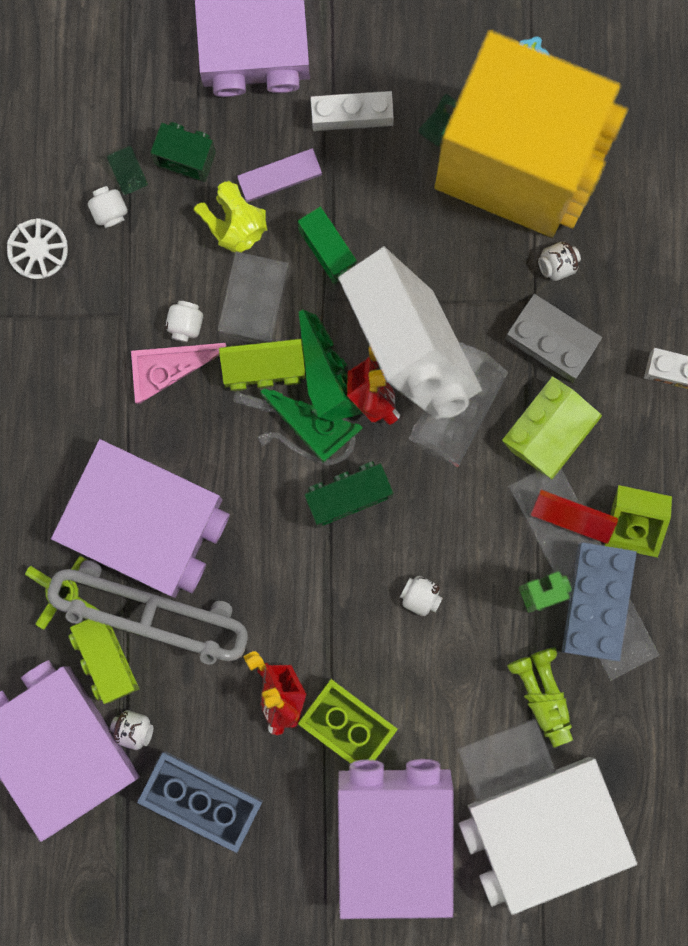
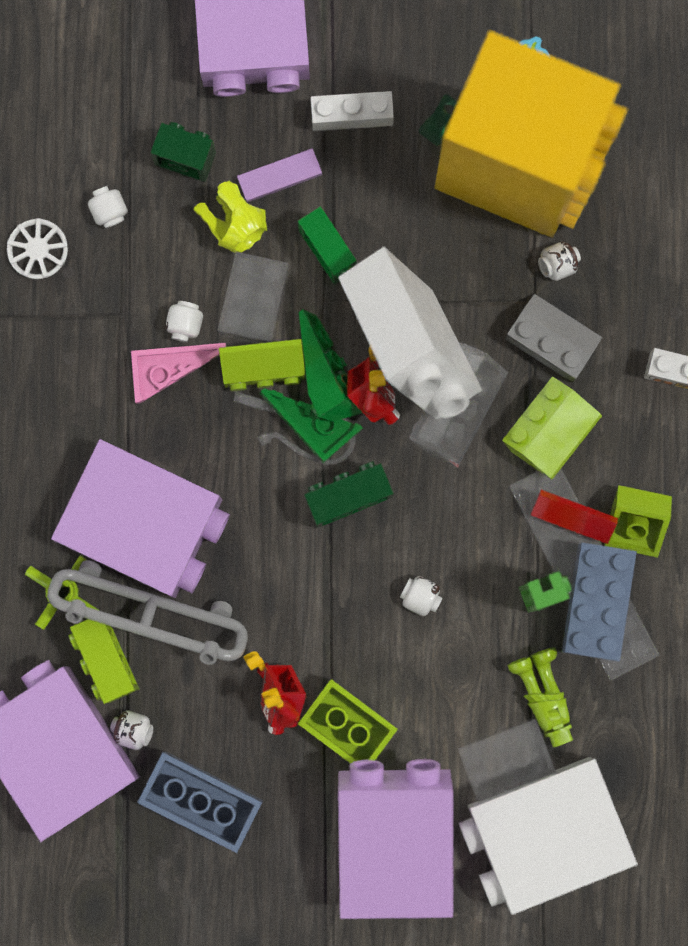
(127, 170): clear green bracket -> none

